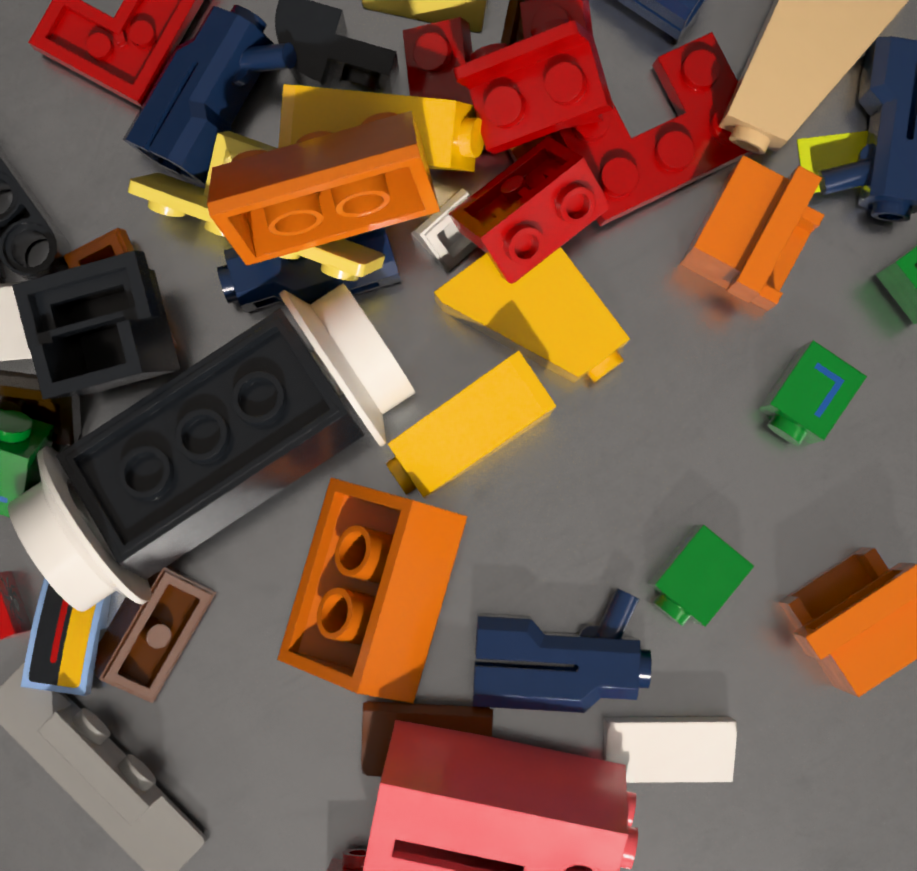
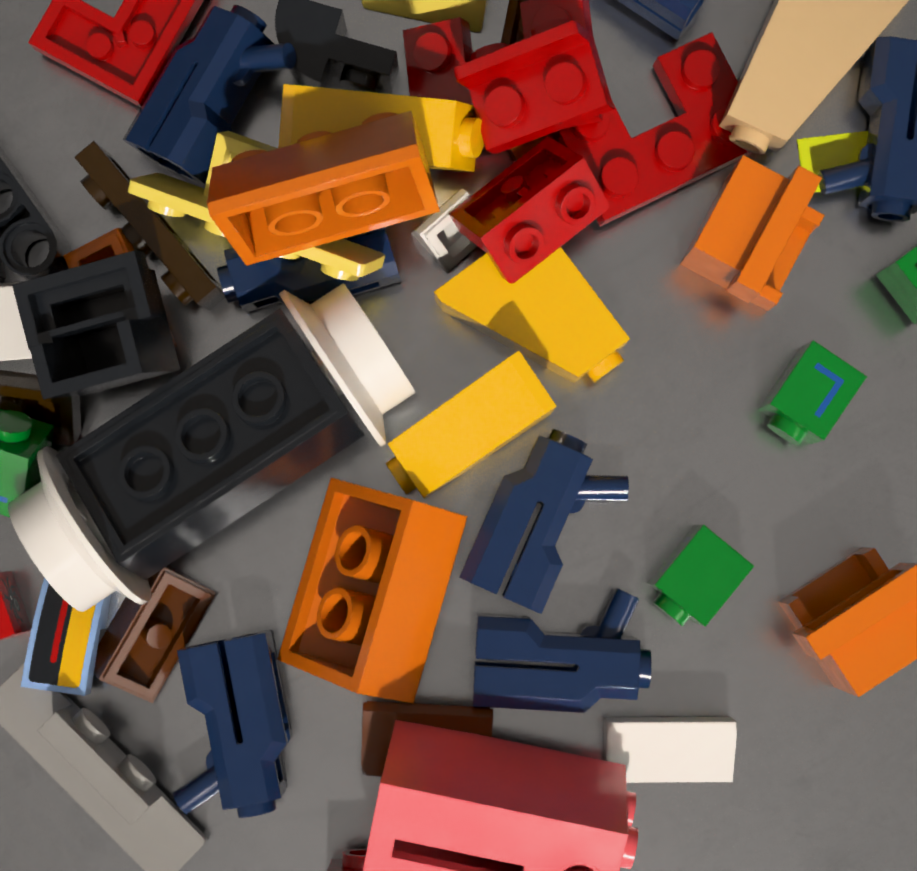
(148, 230): none -> dark brown plate
(246, 723): none -> dark blue piece
(559, 483): none -> dark blue piece

